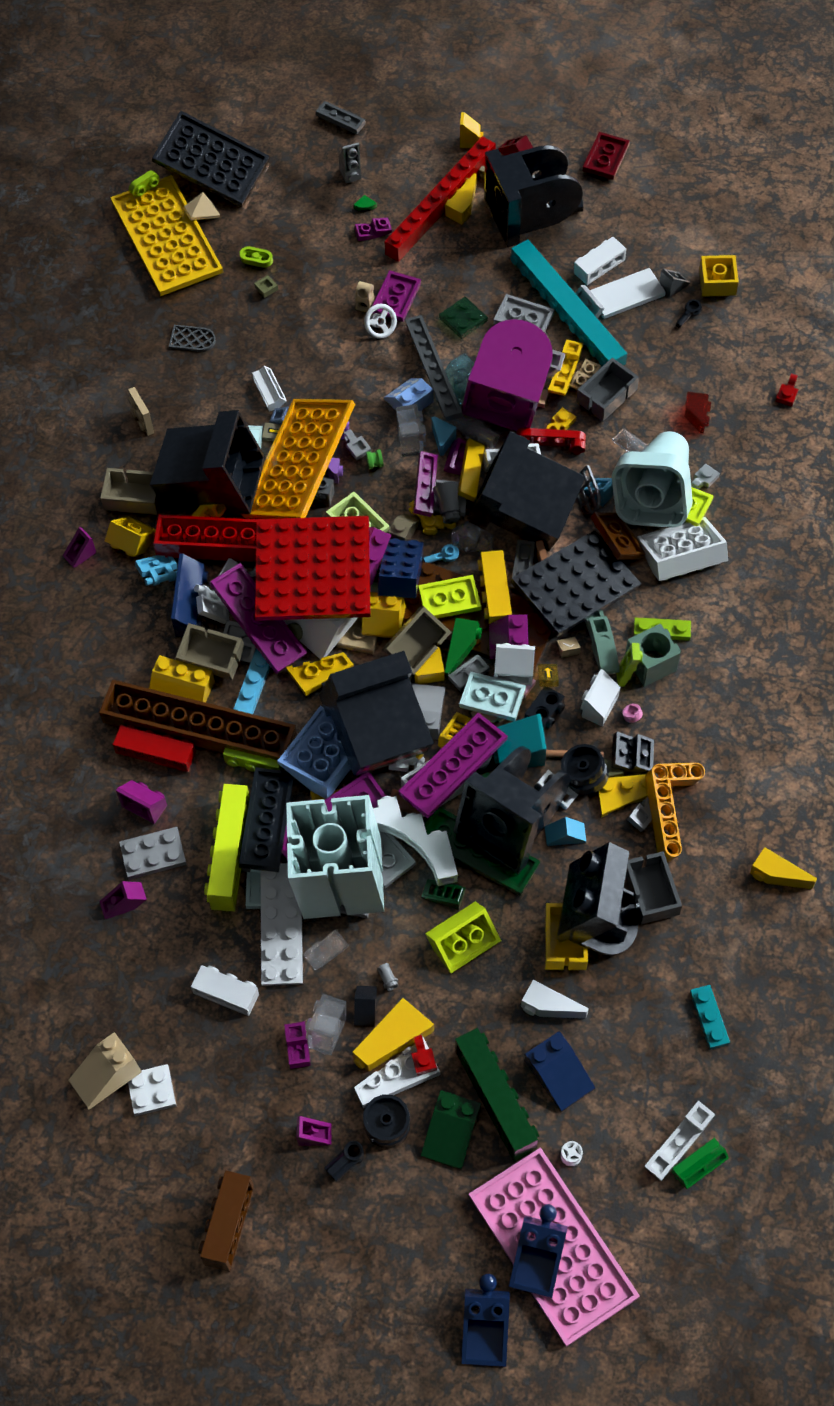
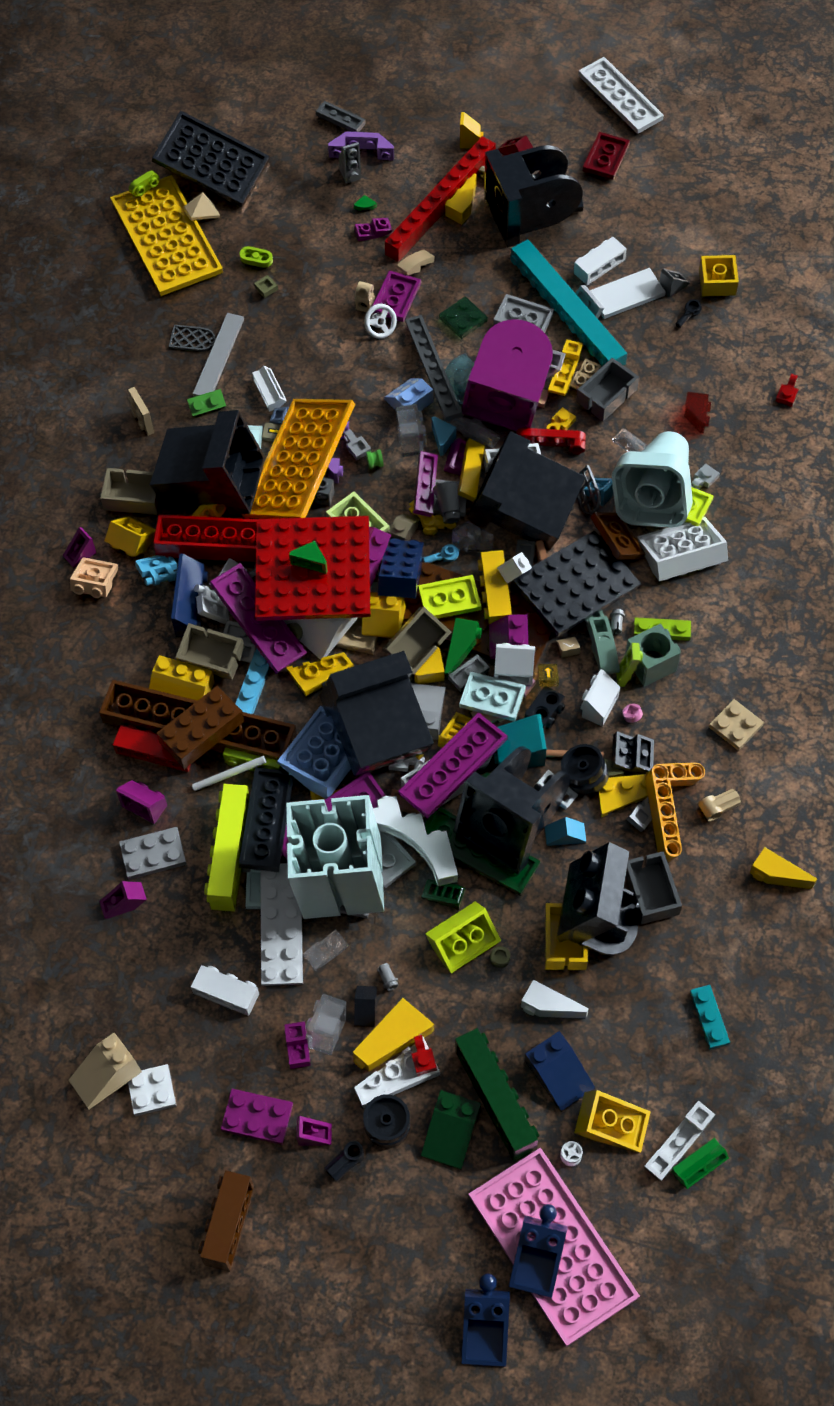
(93, 577): none -> light nougat plate
(200, 727): none -> reddish brown brick
(206, 402): none -> bright green plate
(219, 354): none -> light grey tile
(229, 773): none -> white bar
(257, 1116): none -> magenta plate
(309, 557): none -> green slope
(366, 140): none -> medium lavender slope
(413, 263): none -> tan slope
(500, 957): none -> olive tile
(514, 567): none -> white slope
(612, 1121): none -> yellow slope
(616, 622): none -> light grey pin
(620, 95): none -> white plate
(715, 806): none -> tan piece
(736, 724): none -> tan plate

